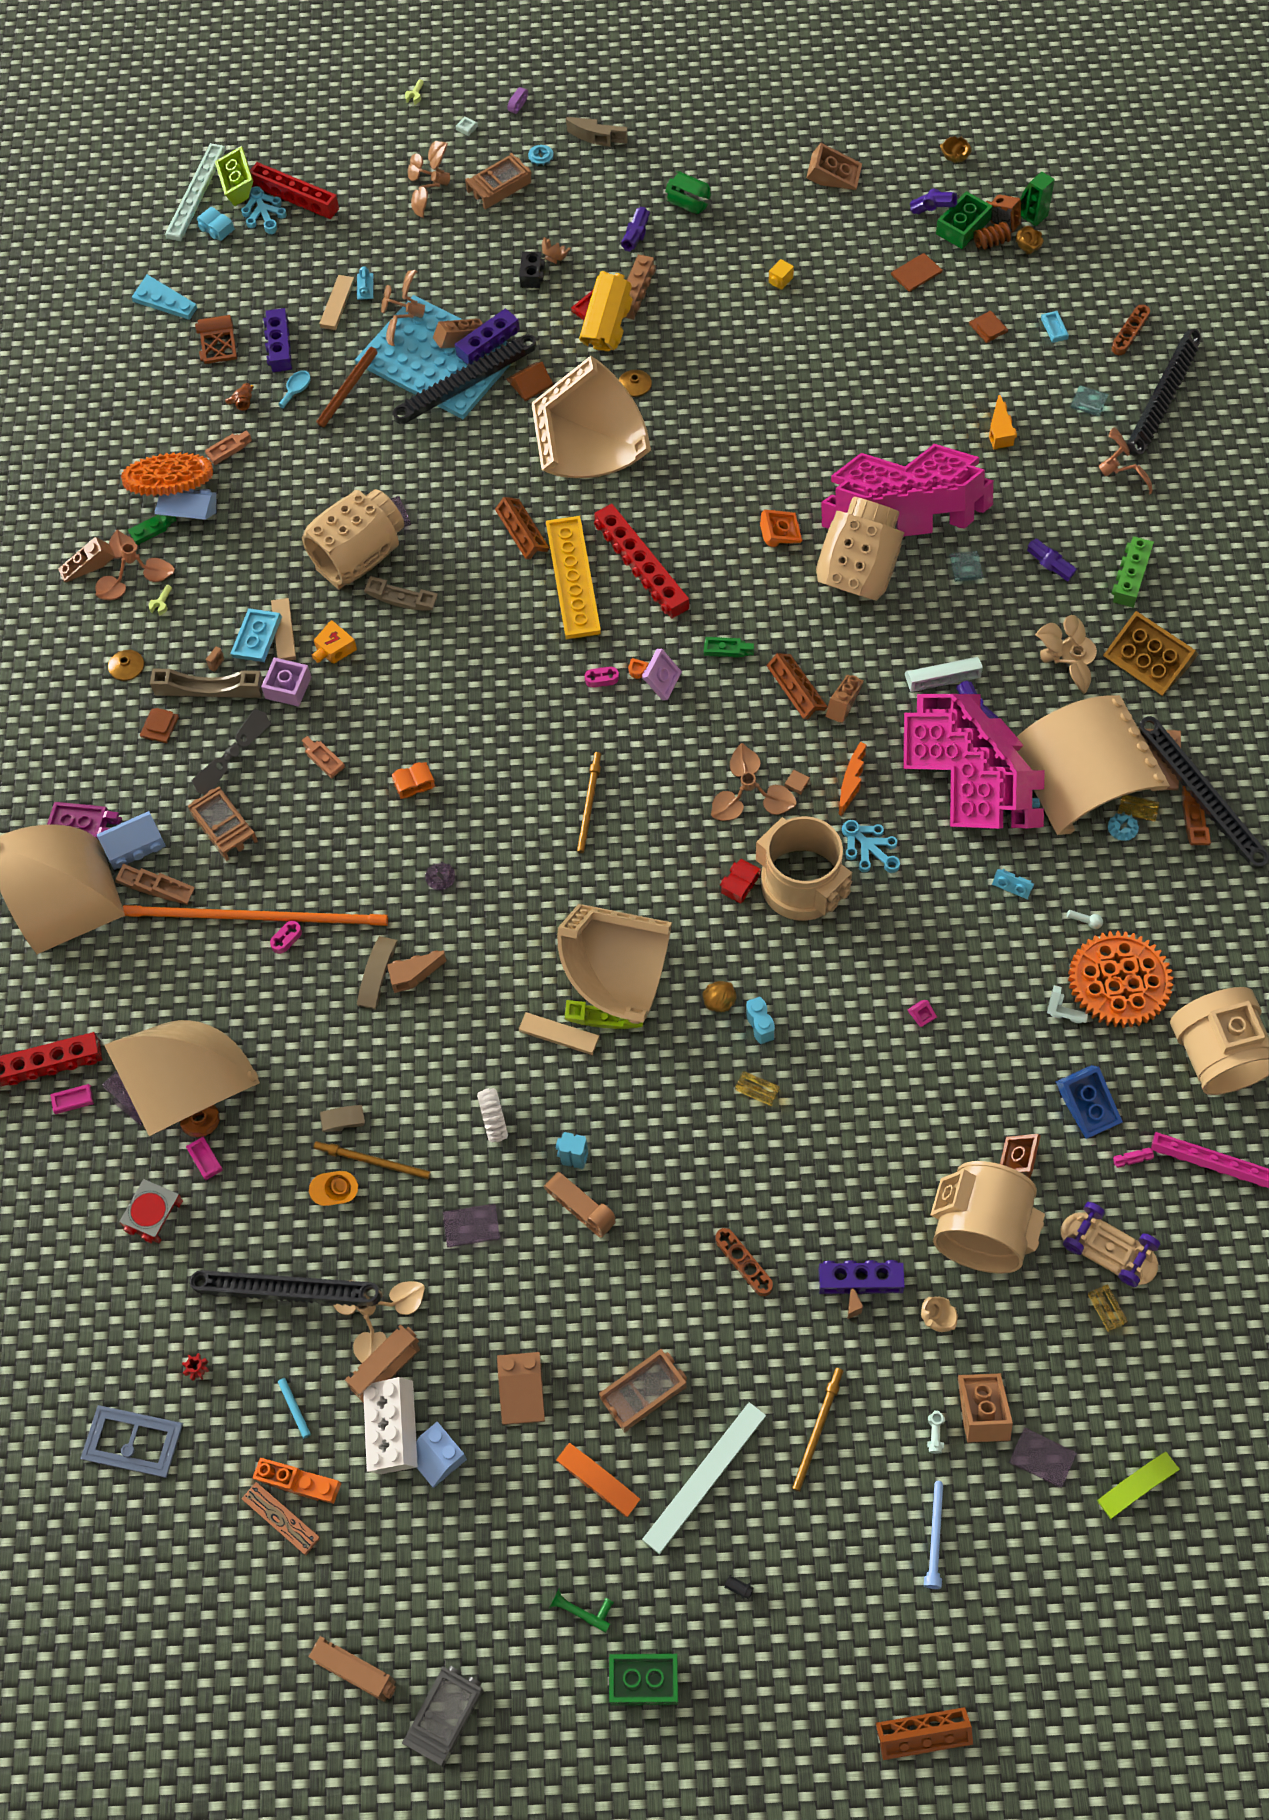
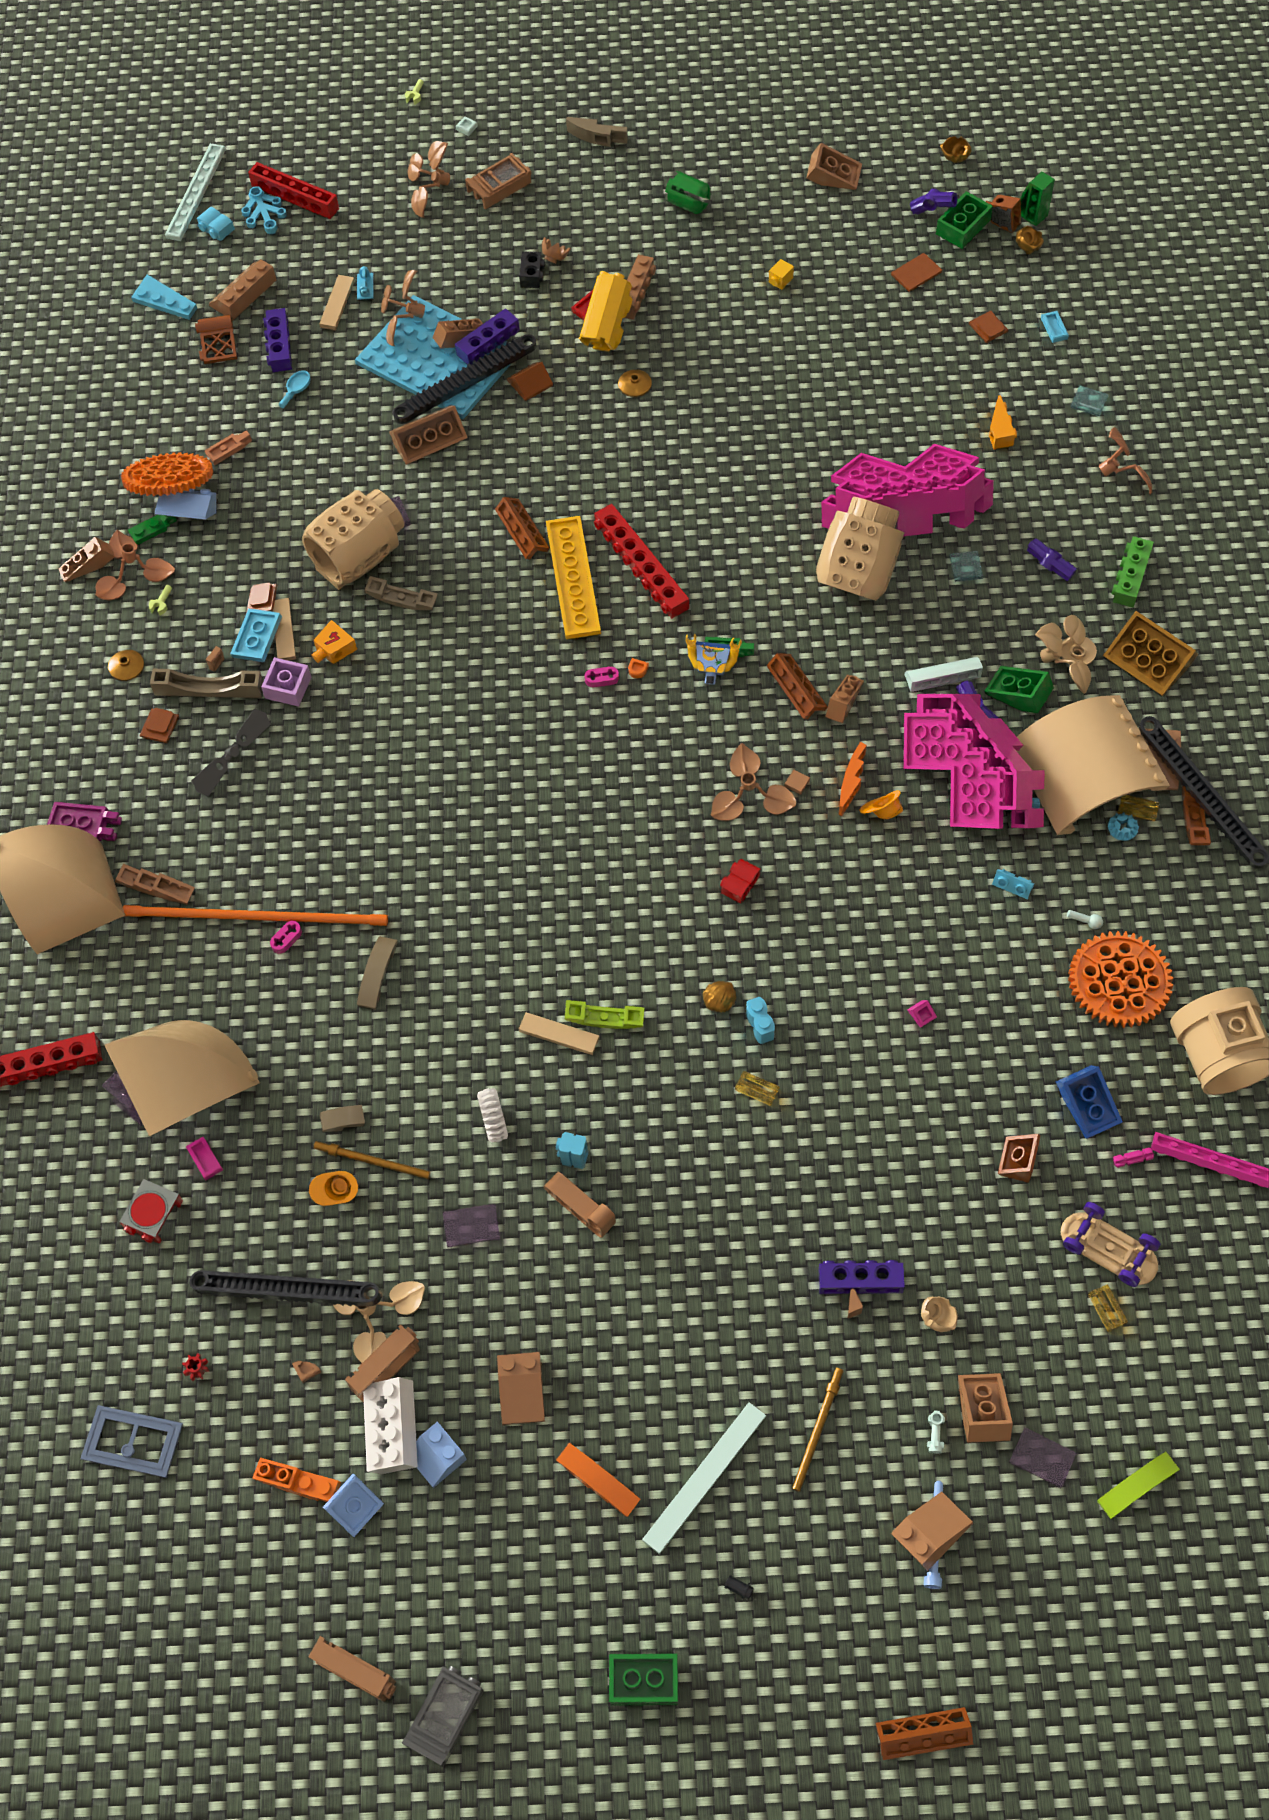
(72, 1099): dark pink tile -> none
(131, 840): light blue slope -> none
(203, 1127): dark orange tile -> none
(221, 821): medium nougat door -> none
(235, 176): lime slope -> none
(241, 397): dark orange animal -> none
(244, 289): none -> medium nougat slope
(262, 597): none -> piece
(281, 1518): nougat tile -> none
(294, 1408): medium azure bar -> none
(306, 1370): none -> medium nougat tile
(323, 757): nougat hinge -> none
(347, 387): dark orange axle -> none
(353, 1505): none -> light blue tile
(410, 972): medium nougat slope -> none
(413, 780): orange brick -> none
(428, 434): none -> medium nougat slope
(436, 882): clear purple gear -> none
(517, 100): medium lavender beam -> none
(545, 151): medium azure gear -> none
(588, 424): tan panel -> none
(594, 772): pearl gold bar -> none
(596, 1621): green piece -> none
(614, 959): tan panel -> none
(636, 229): dark purple piece -> none
(643, 1389): door -> none
(661, 674): lavender tile -> none
(712, 657): none -> torso
(746, 1260): dark orange beam -> none
(779, 527): orange slope -> none
(802, 898): tan cylinder -> none
(869, 844): medium azure plant -> none
(884, 807): none -> light orange piece
(932, 1529): none -> medium nougat slope
(987, 1217): tan cylinder -> none
(991, 235): dark orange piece -> none
(1021, 688): none -> green slope
(1059, 1011): light aqua bracket -> none
(1132, 330): dark orange beam -> none
(1164, 392): black gear -> none

